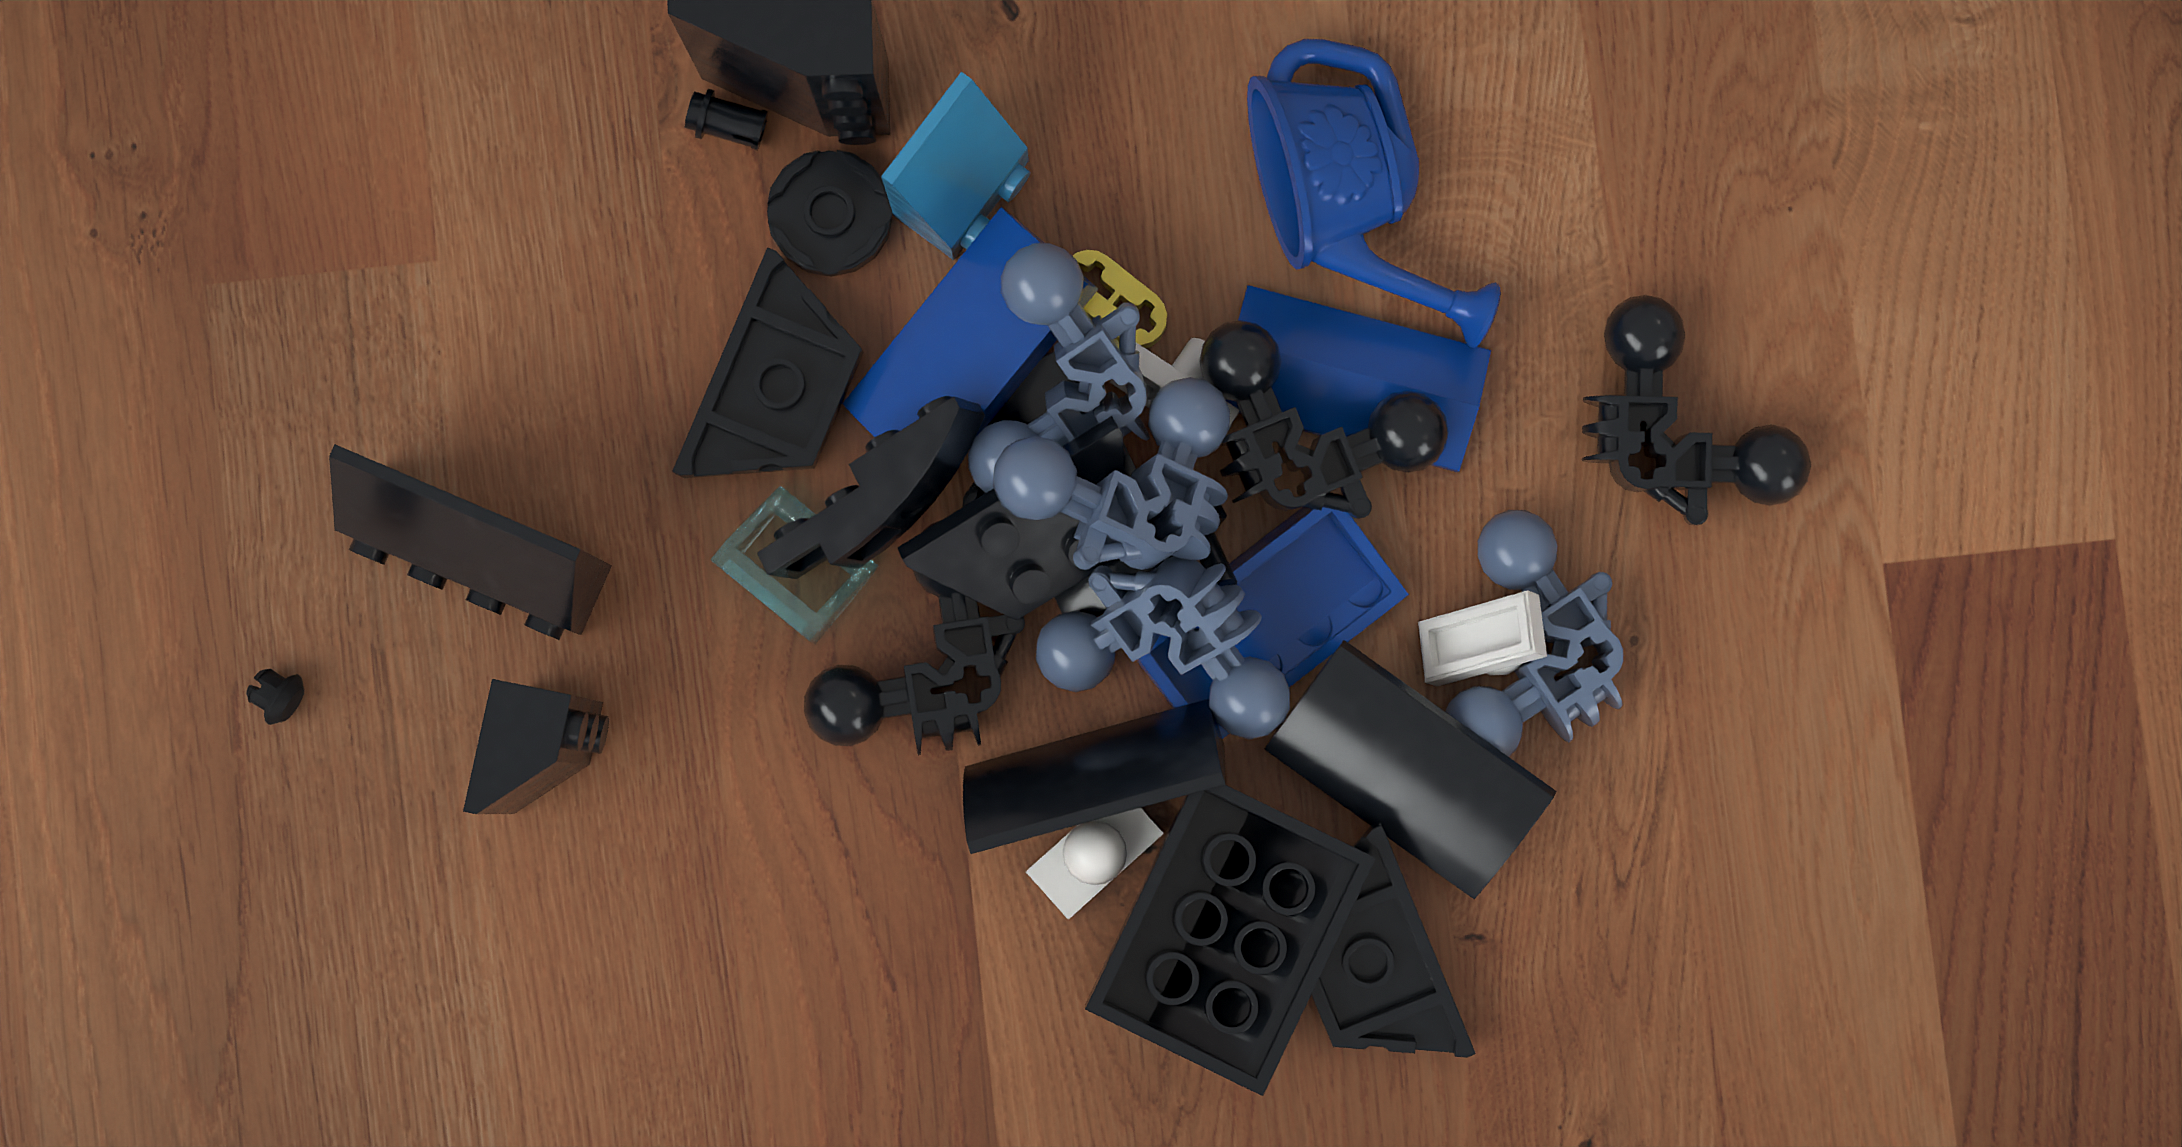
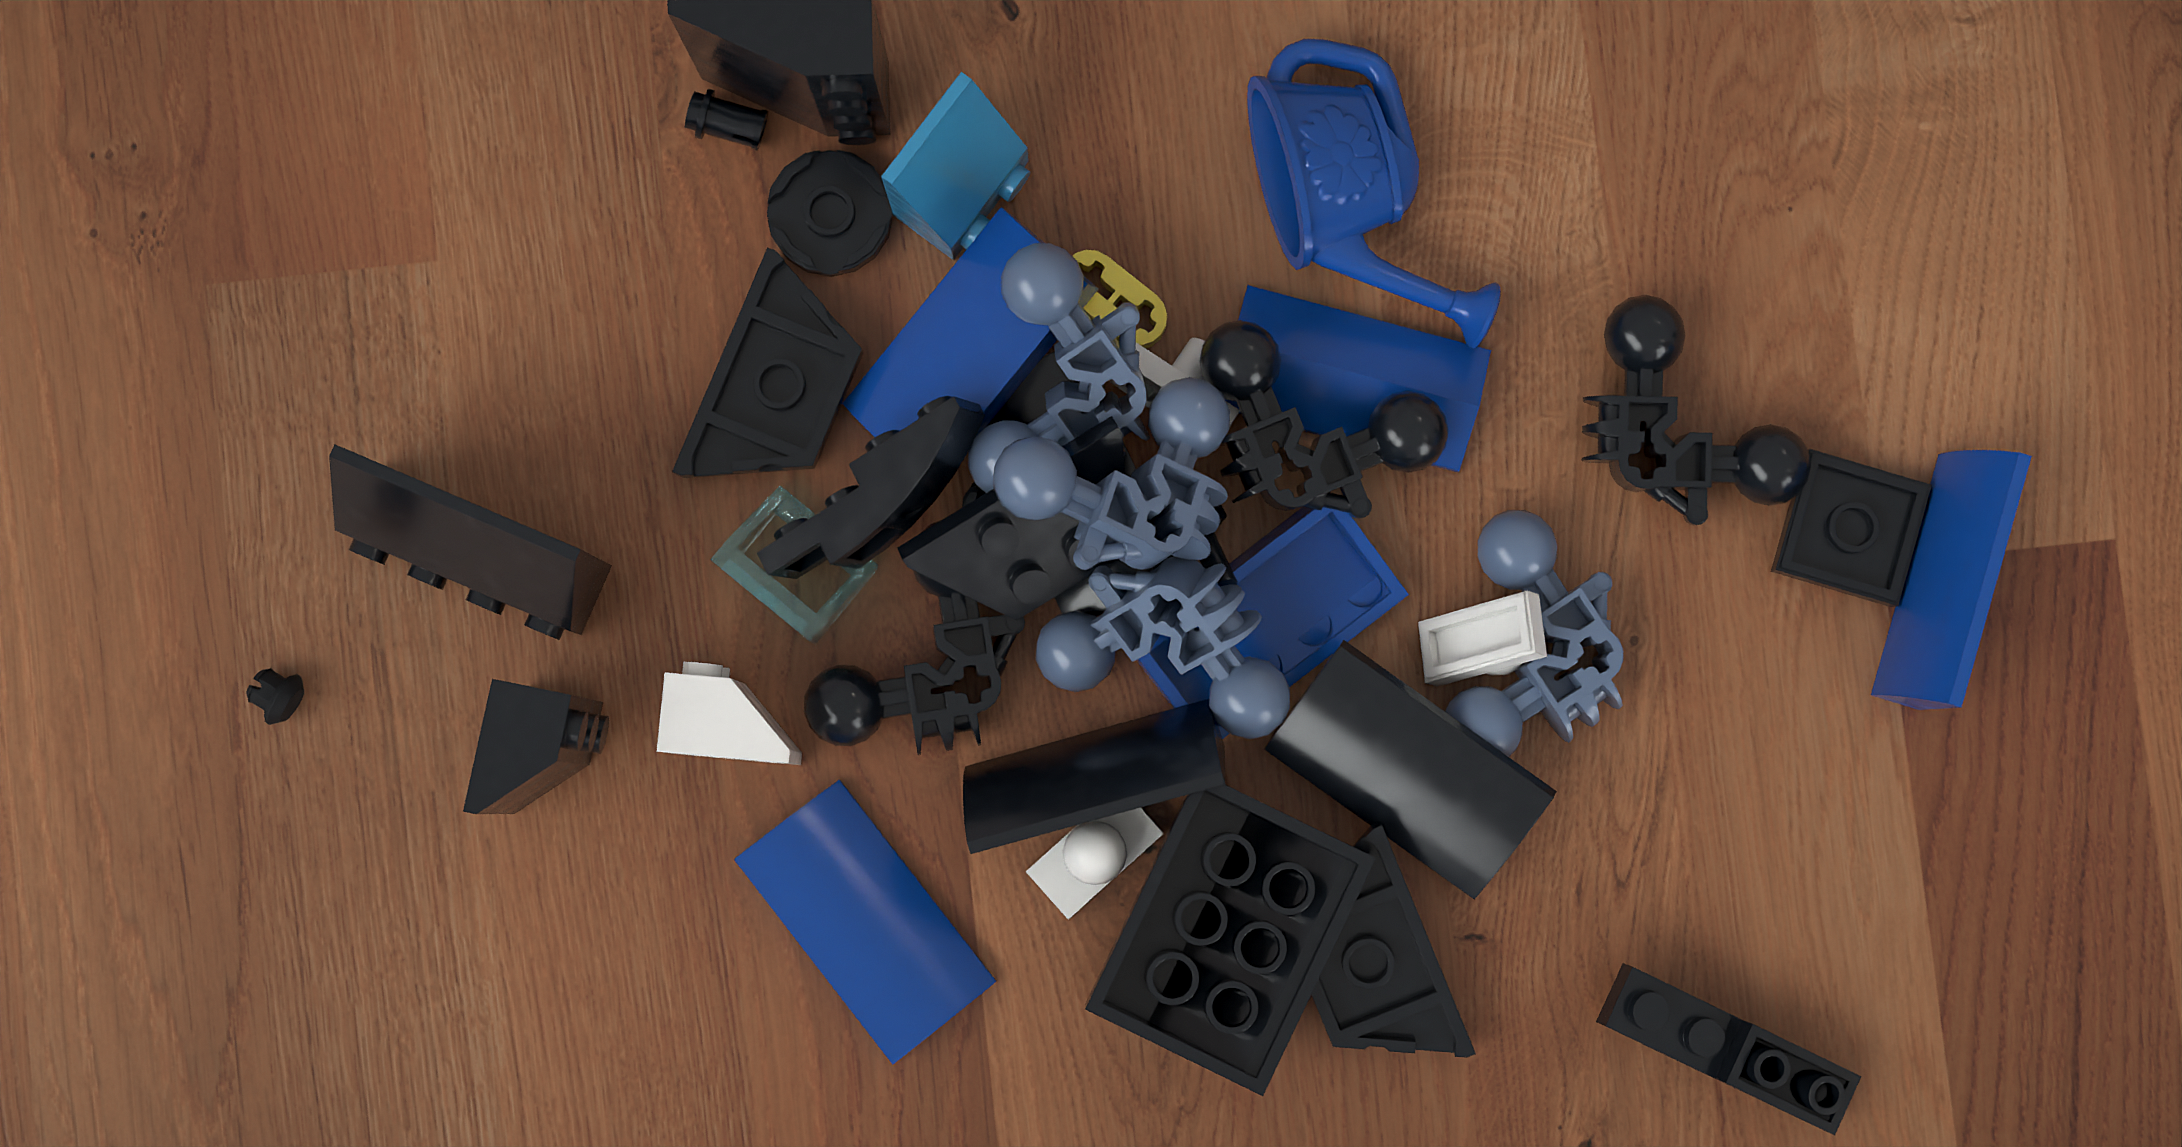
(719, 718): none -> white slope
(865, 921): none -> blue slope
(1728, 1049): none -> black slope
(1852, 529): none -> black tile
(1951, 578): none -> blue slope

